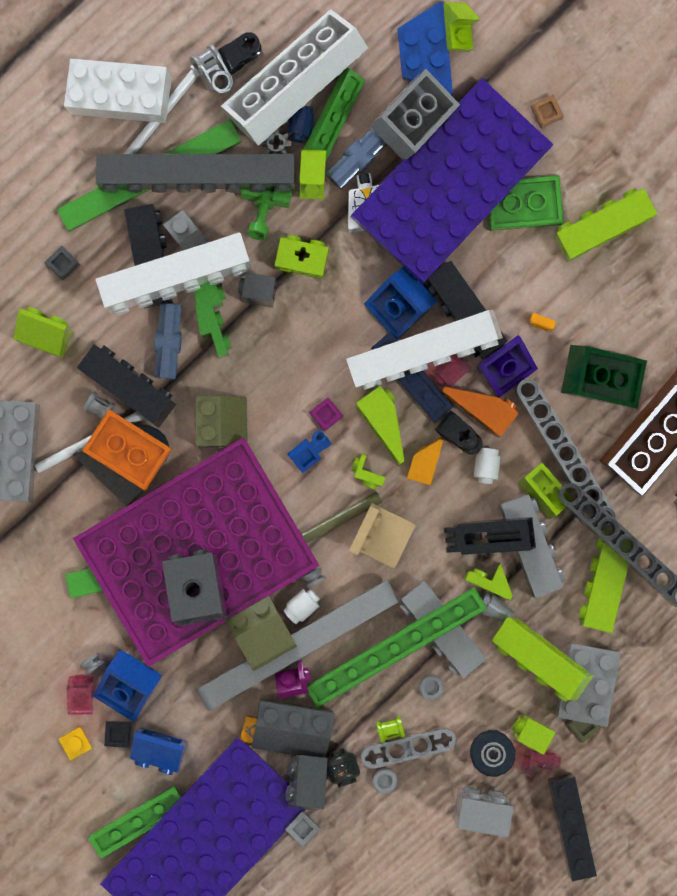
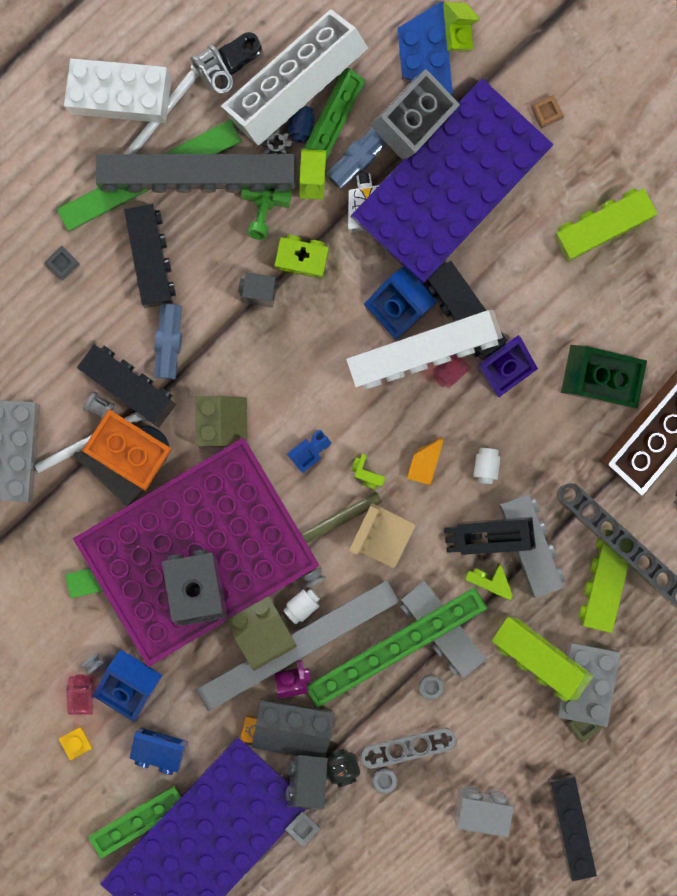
(42, 333): lime slope -> none
(117, 734): black tile -> none
(174, 274): white brick -> none
(184, 231): light grey slope -> none
(207, 299): bright green slope -> none
(326, 414): magenta tile -> none
(381, 415): lime slope -> none
(390, 729): lime bush -> none
(421, 388): dark blue tile -> none
(458, 432): black piece -> none
(487, 410): orange slope -> none
(492, 753): black wheel -> none
(495, 607): light grey cone -> none
(529, 205): bright green tile -> none
(533, 733): lime brick -> none
(541, 322): light orange tile -> none
(544, 487): lime hinge -> none
(544, 761): clear pink bracket -> none
(563, 440): light grey beam -> none

